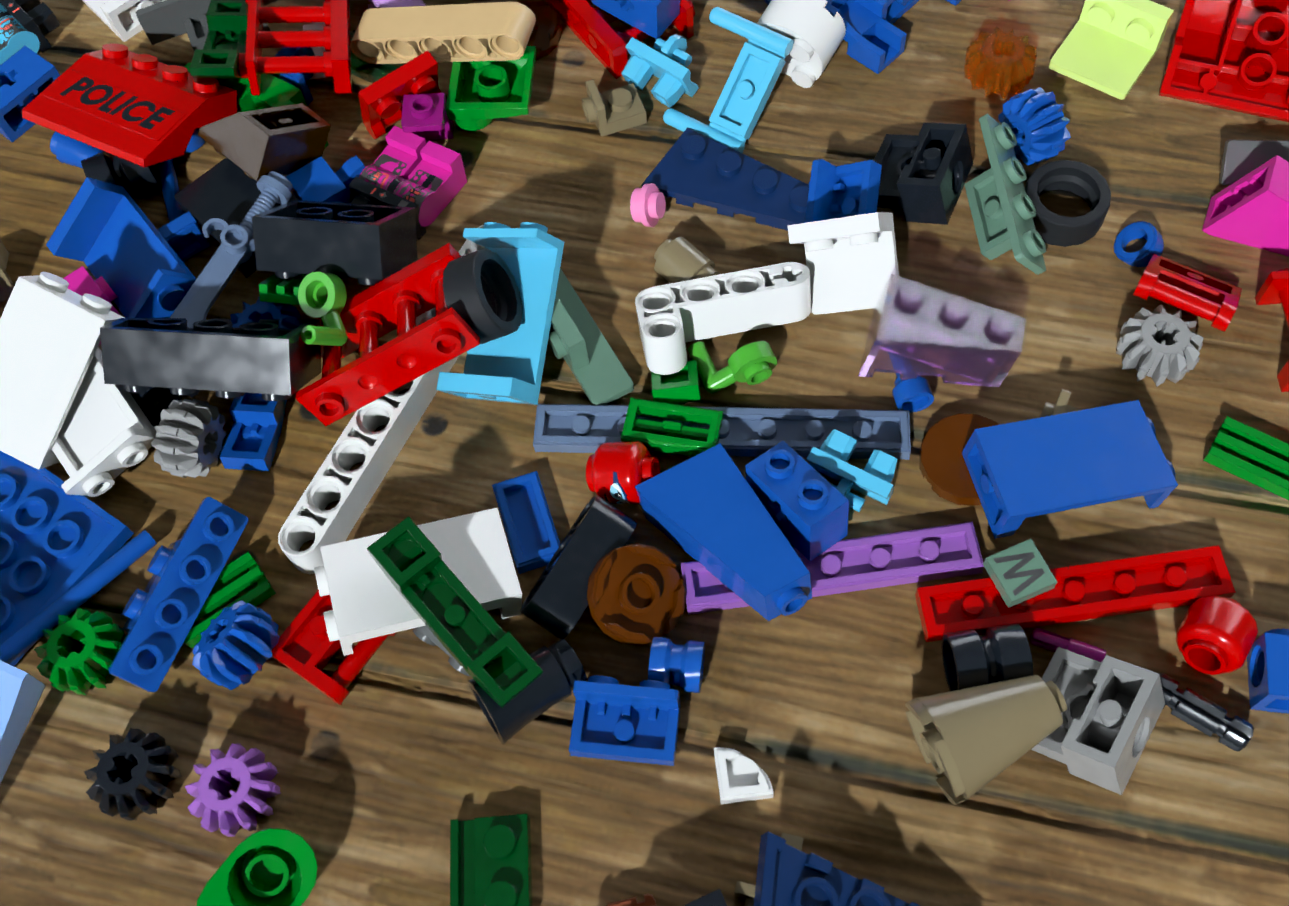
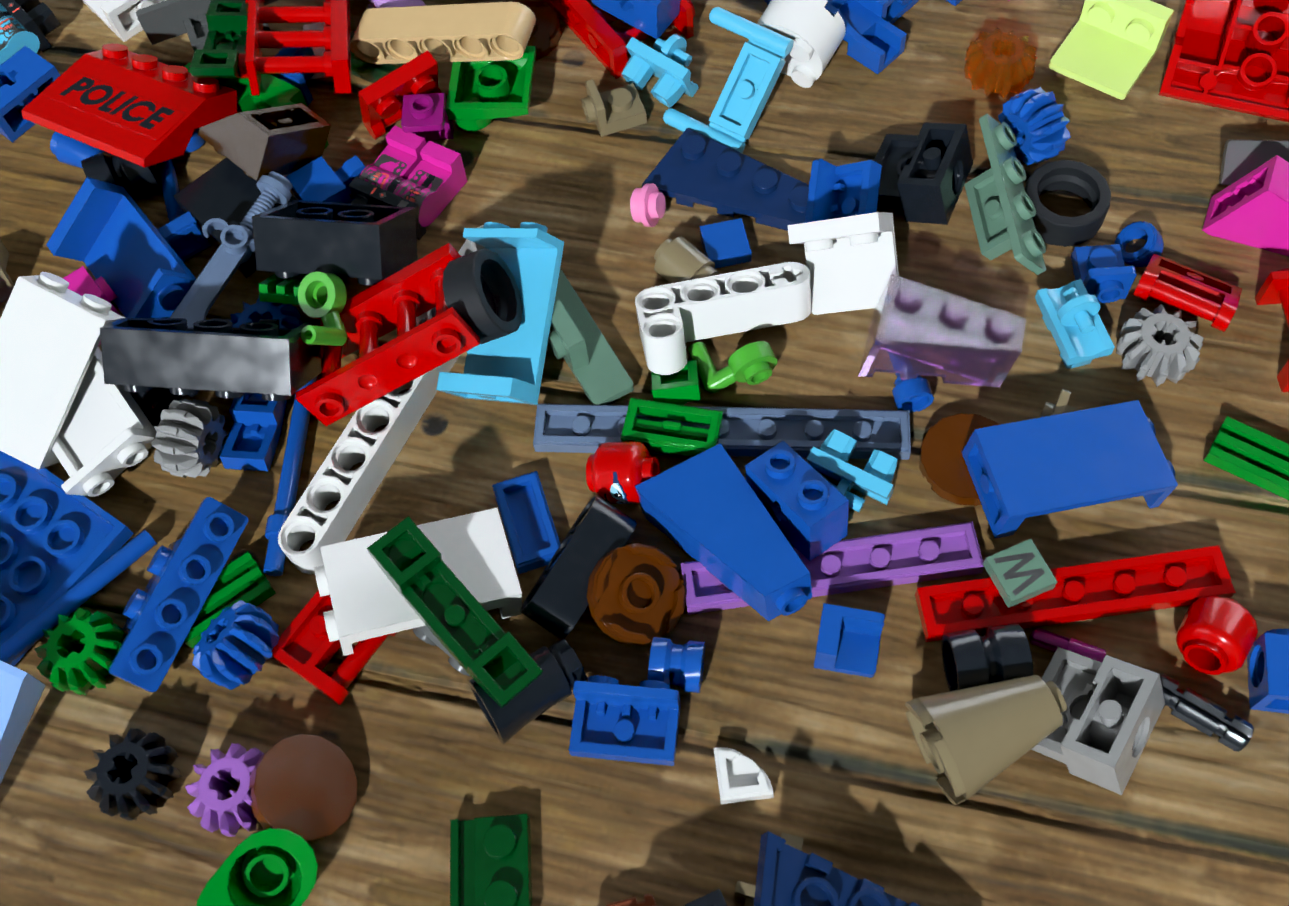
(288, 486): none -> blue bar
(303, 787): none -> reddish brown tile
(726, 243): none -> blue tile
(849, 640): none -> blue panel
(1074, 323): none -> medium azure hips
(1103, 271): none -> blue bracket

